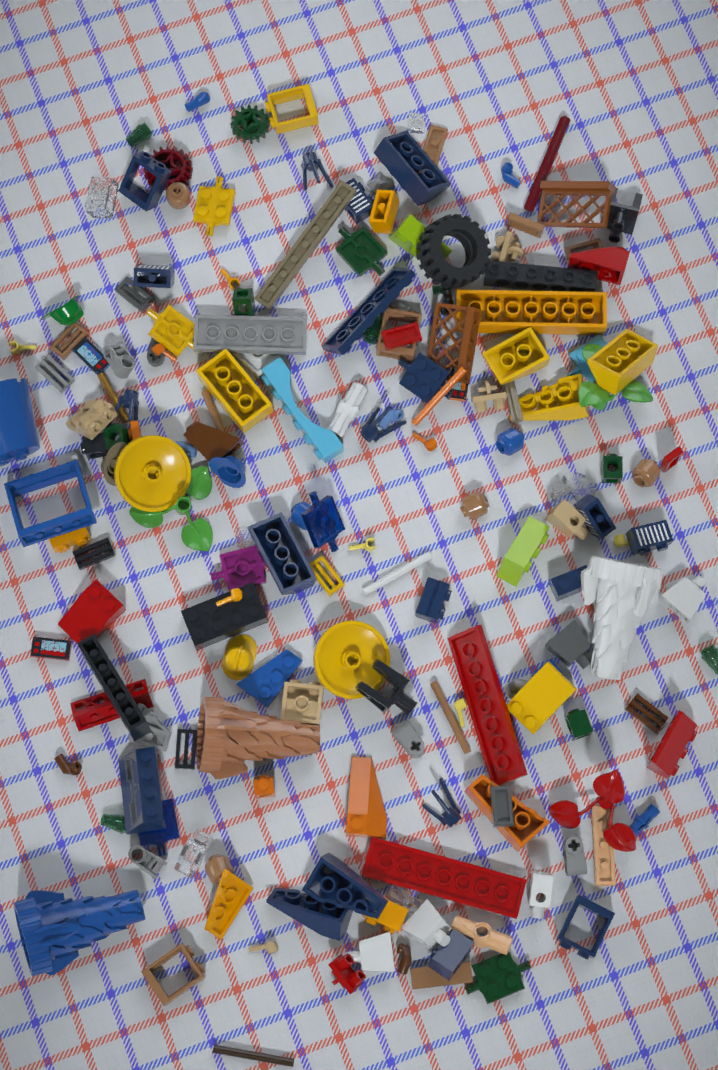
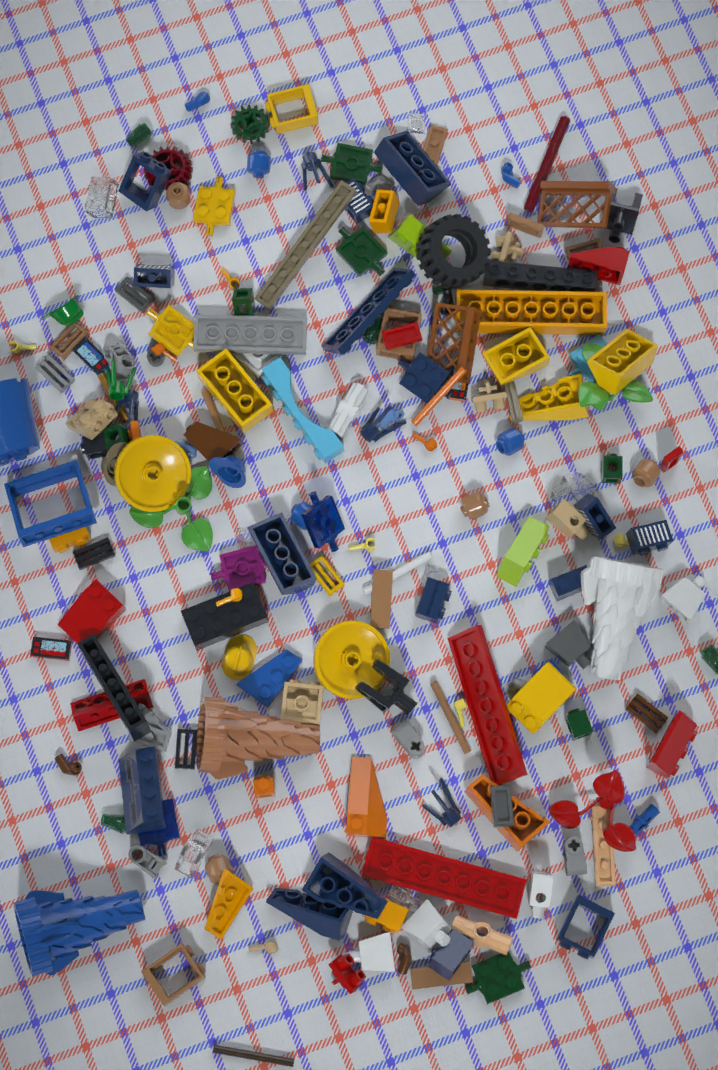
(116, 388): none -> green plant
(258, 163): none -> blue head
(351, 163): none -> dark green plate
(381, 599): none -> medium nougat tile

